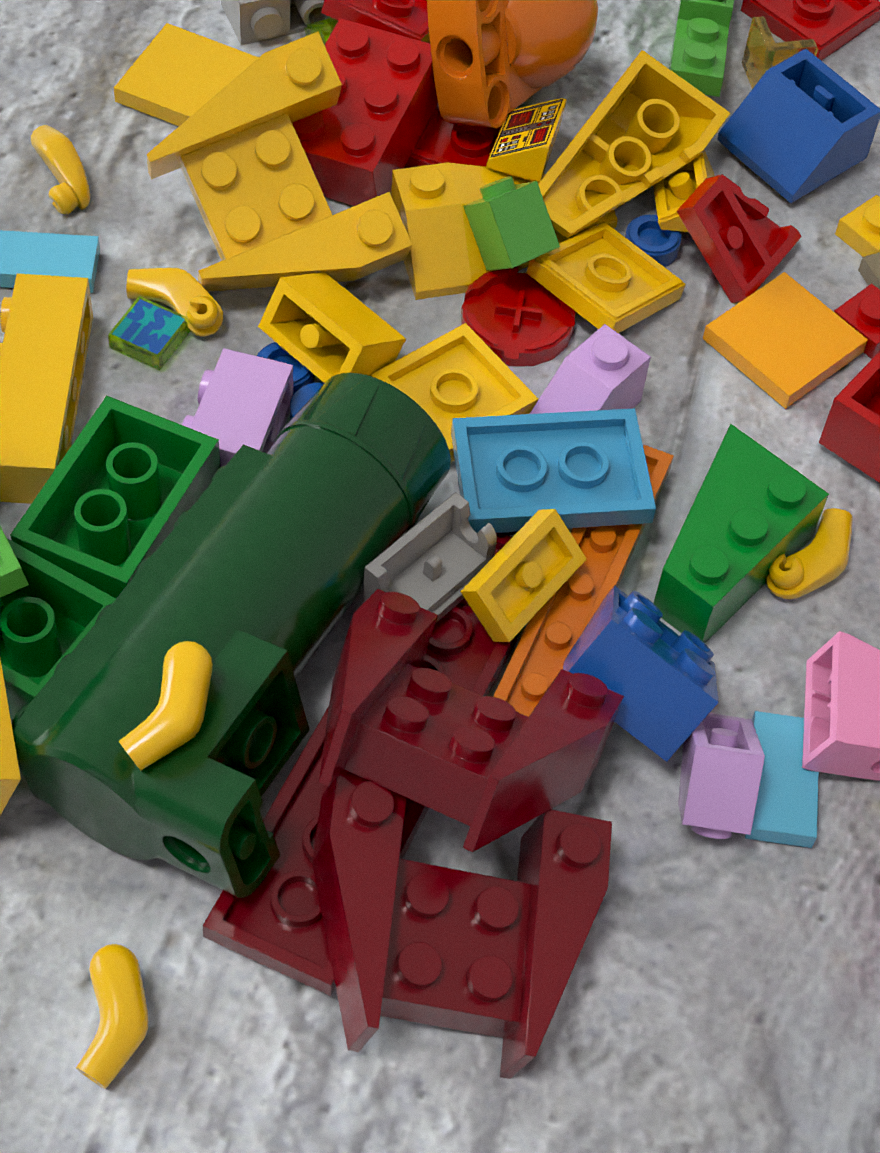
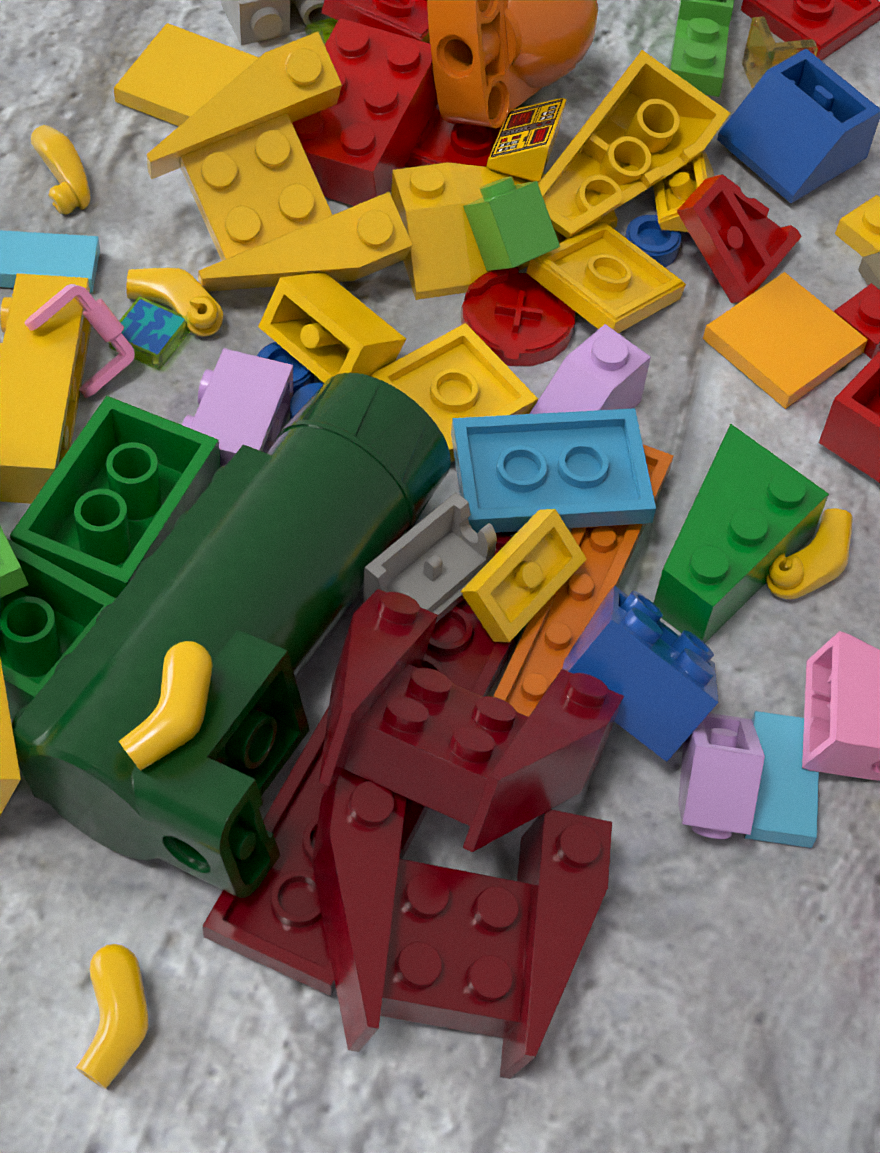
(103, 322): none -> bright pink piece

